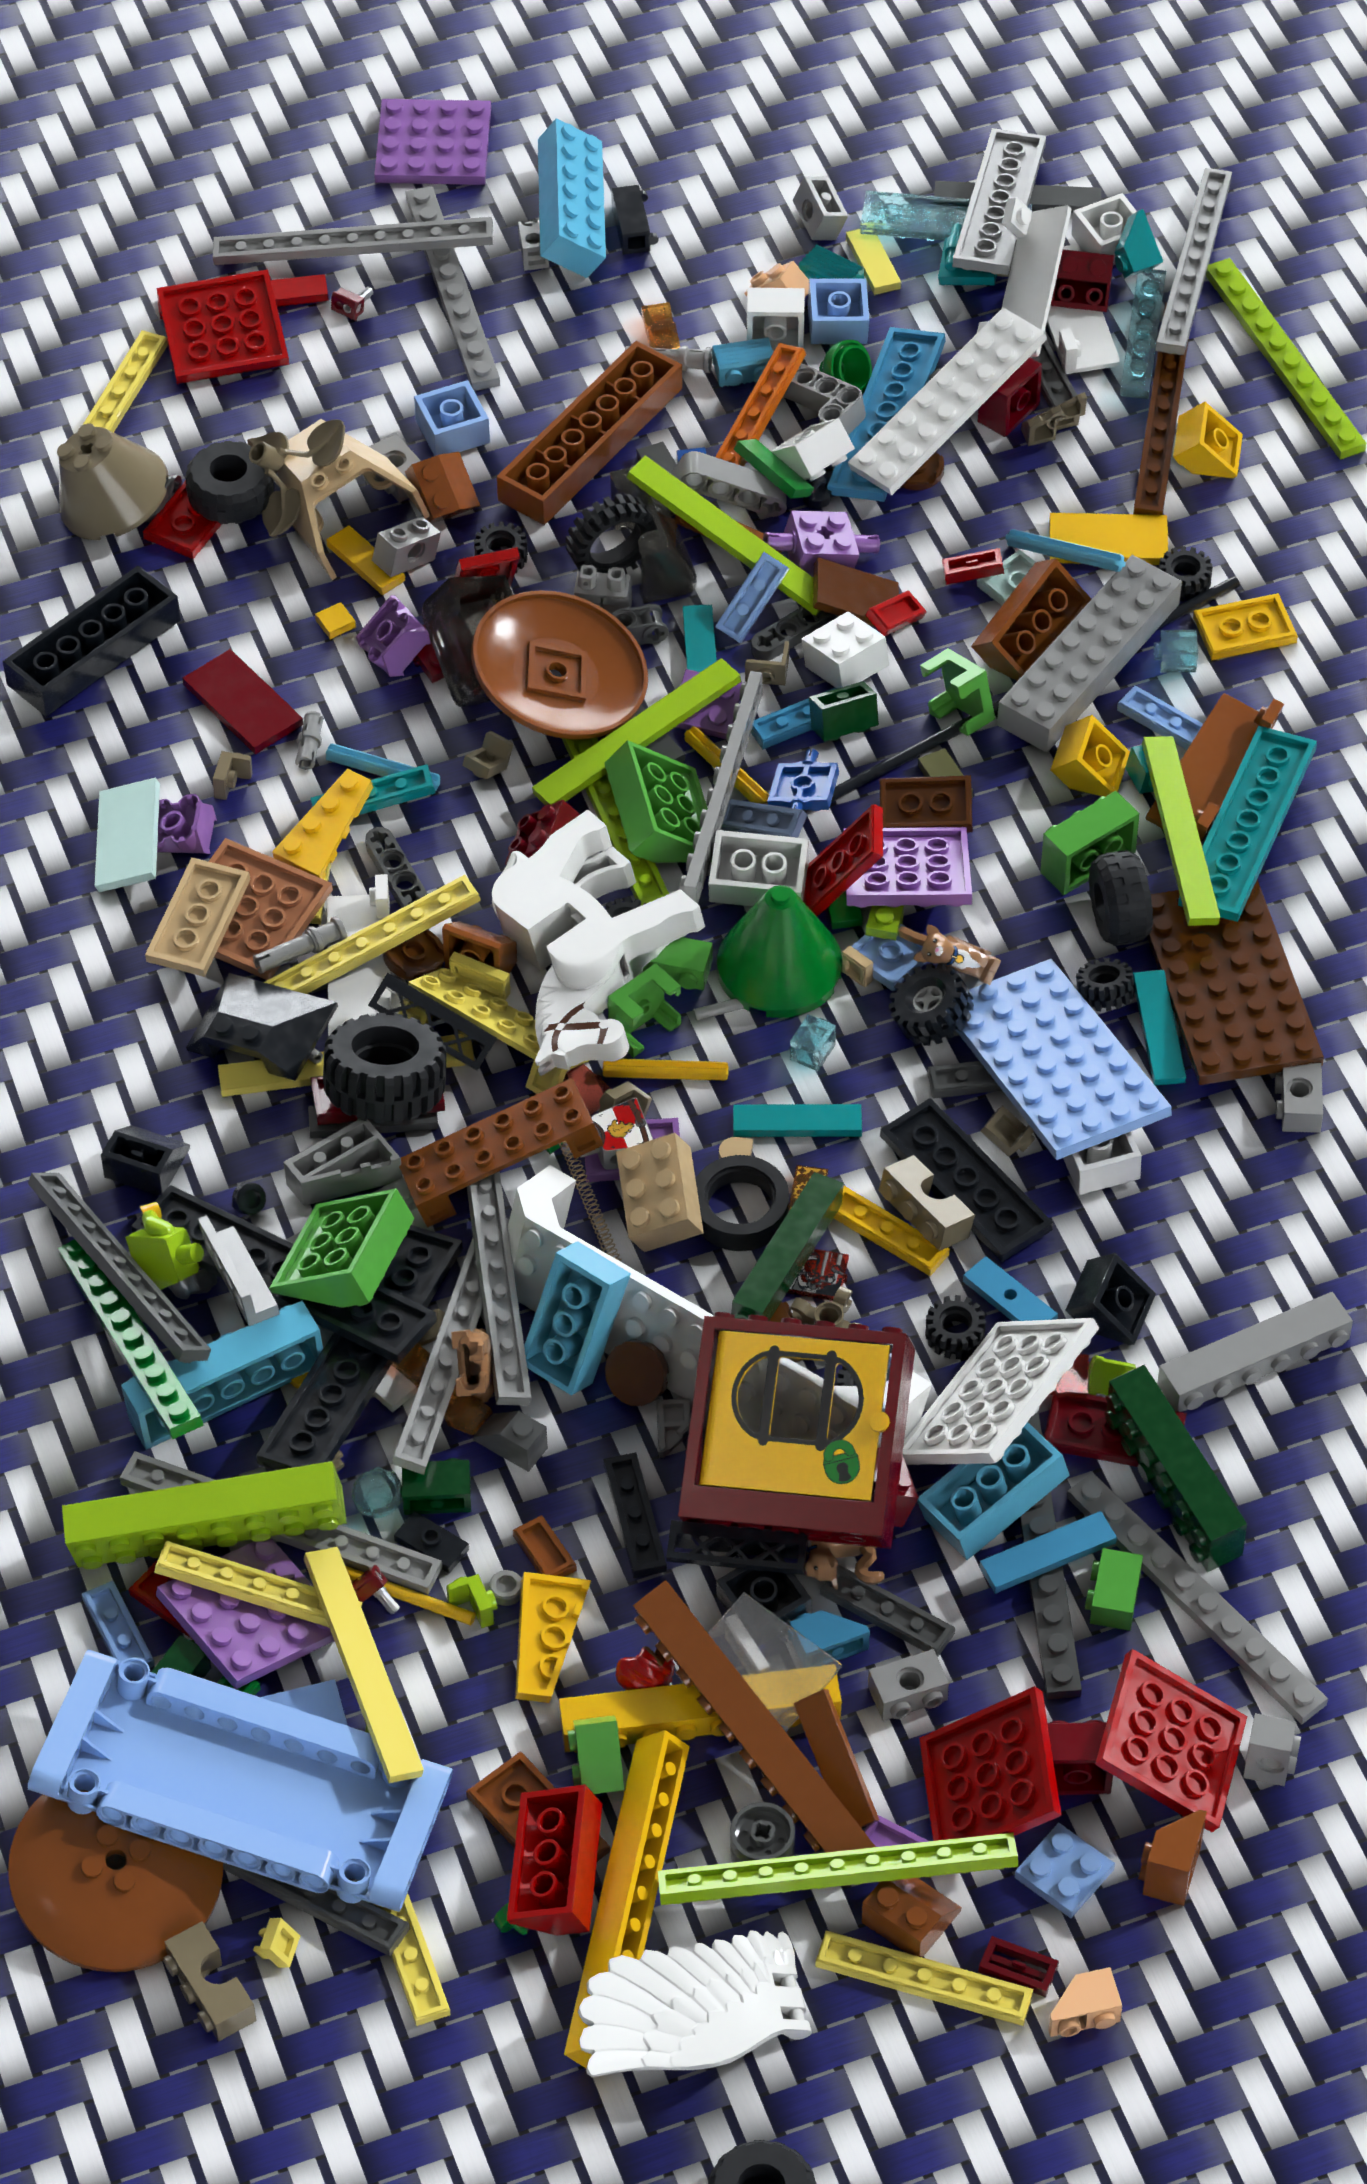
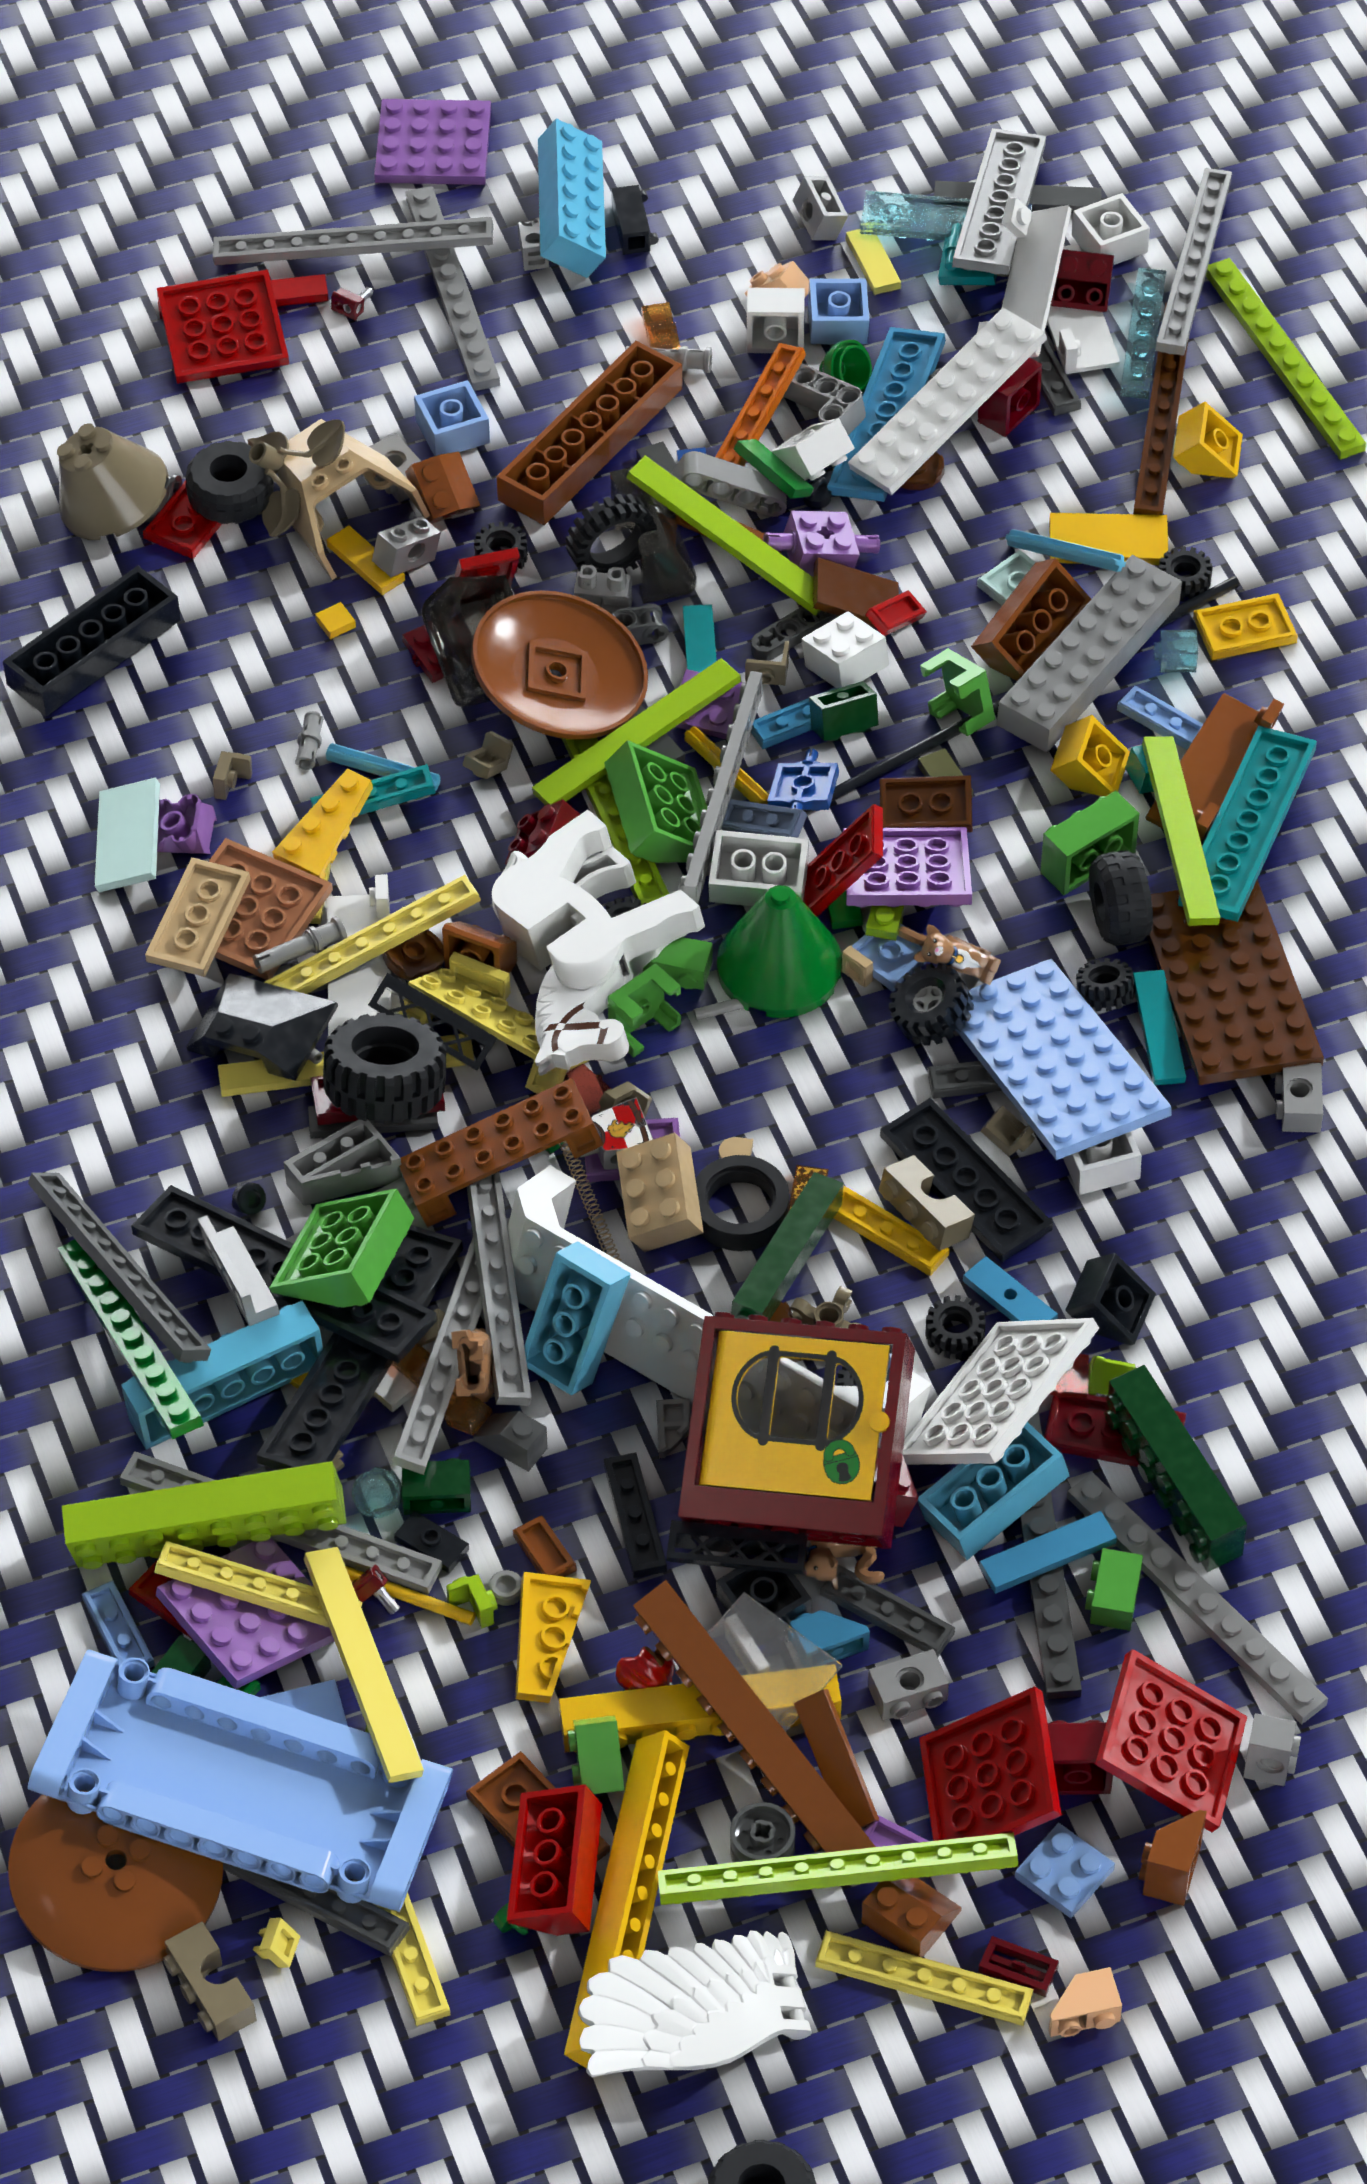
(127, 381): light yellow tile -> none
(142, 1159): black slope -> none
(168, 1255): lime torso -> none
(242, 701): dark red tile -> none
(393, 637): medium lavender slope -> none
(401, 873): dark grey beam -> none
(636, 1372): reddish brown tile -> none
(666, 1069): yellow axle -> none
(741, 361): medium azure brick -> none
(752, 597): light blue tile -> none
(797, 1120): teal tile -> none
(813, 1042): clear light blue brick -> none
(821, 1275): piece -> none
(826, 264): teal brick -> none
(973, 566): red tile -> none
(1044, 426): dark tan slope -> none
(1137, 247): teal slope -> none
(1255, 1352): light grey brick -> none

